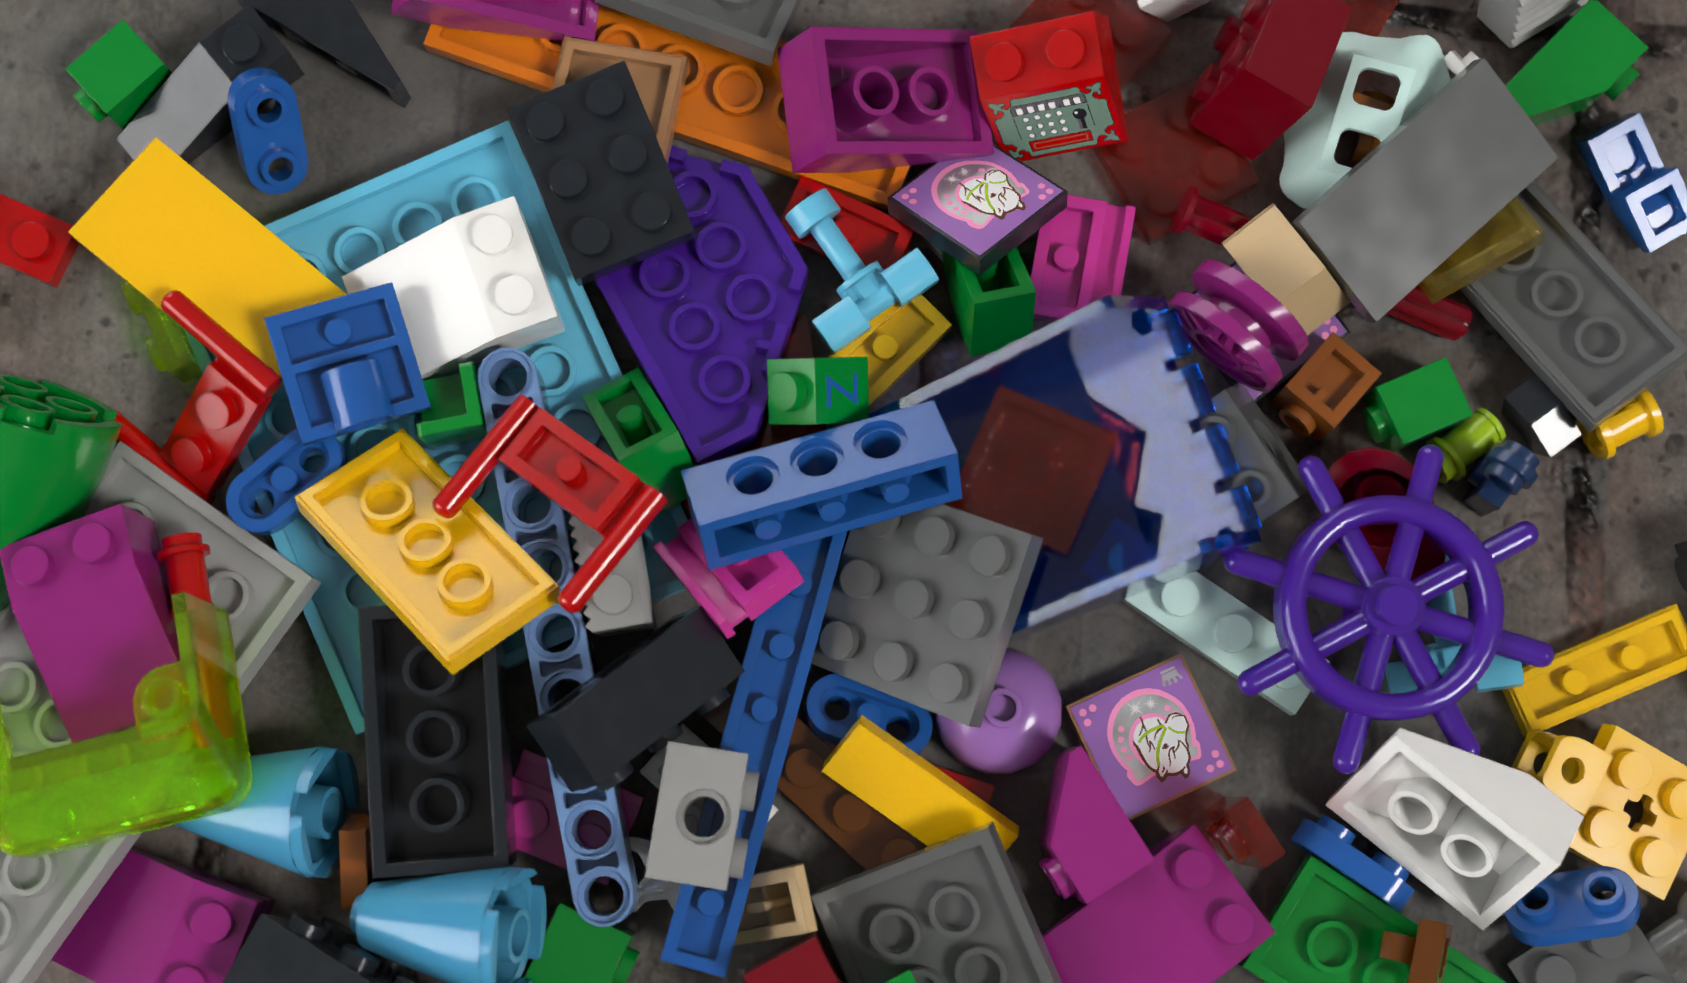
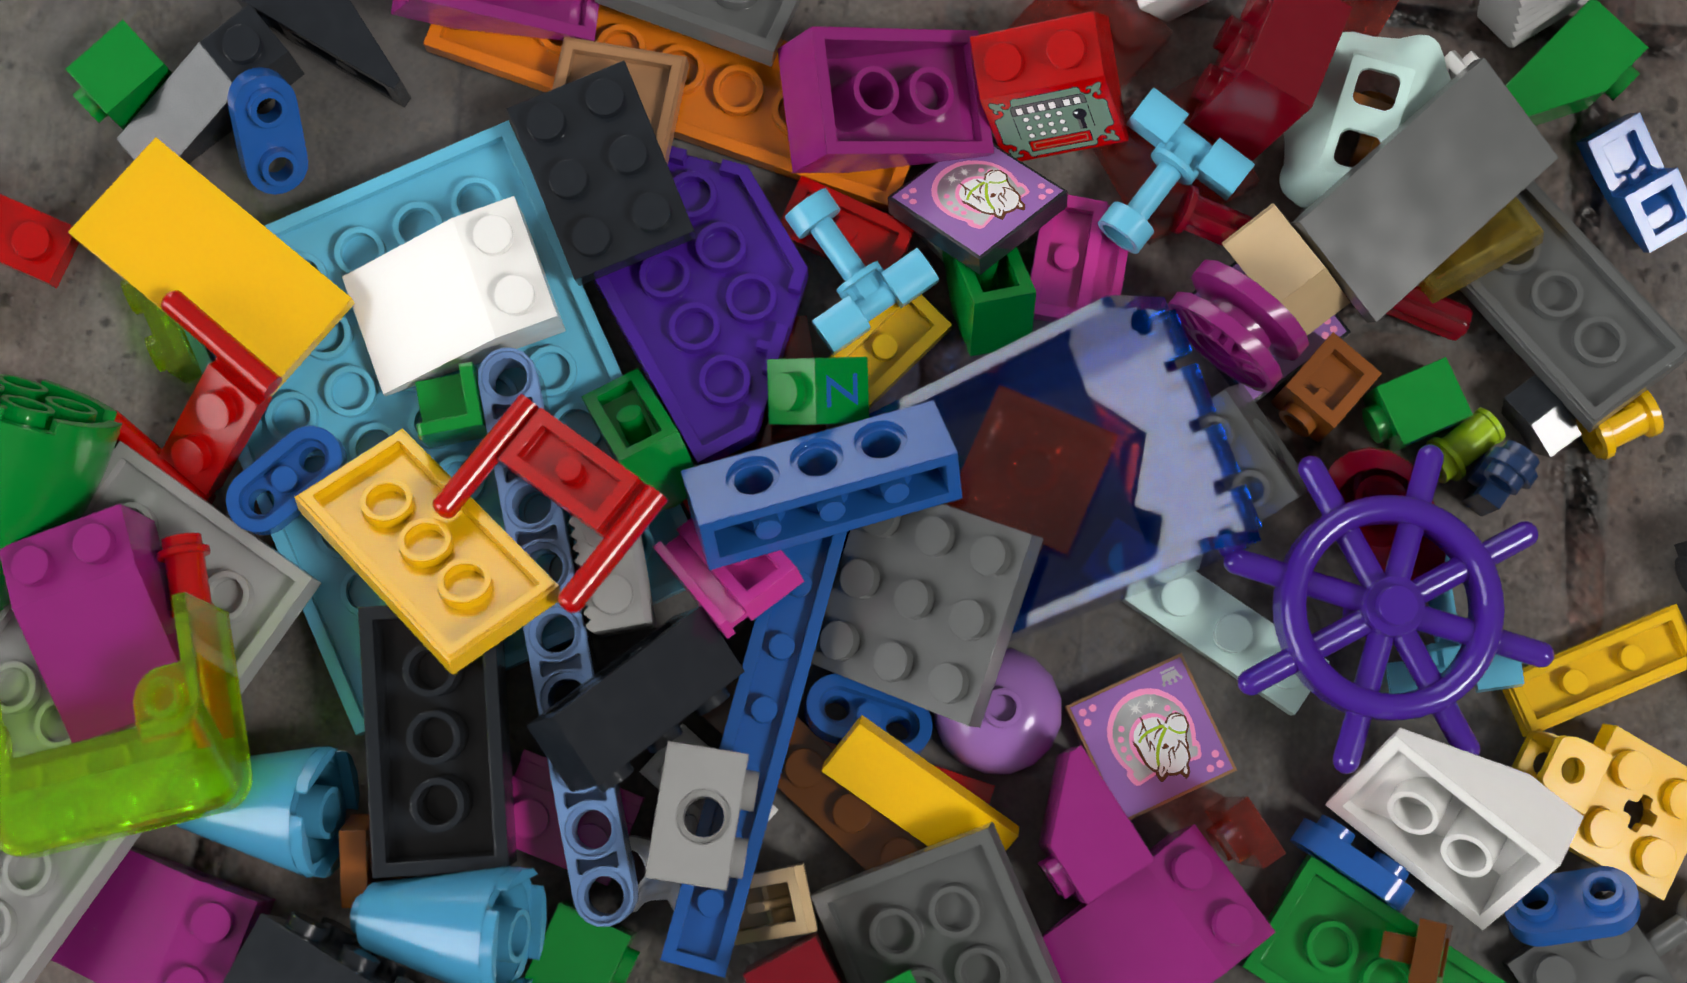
(347, 364): blue plate -> none
(1180, 158): none -> medium azure bar

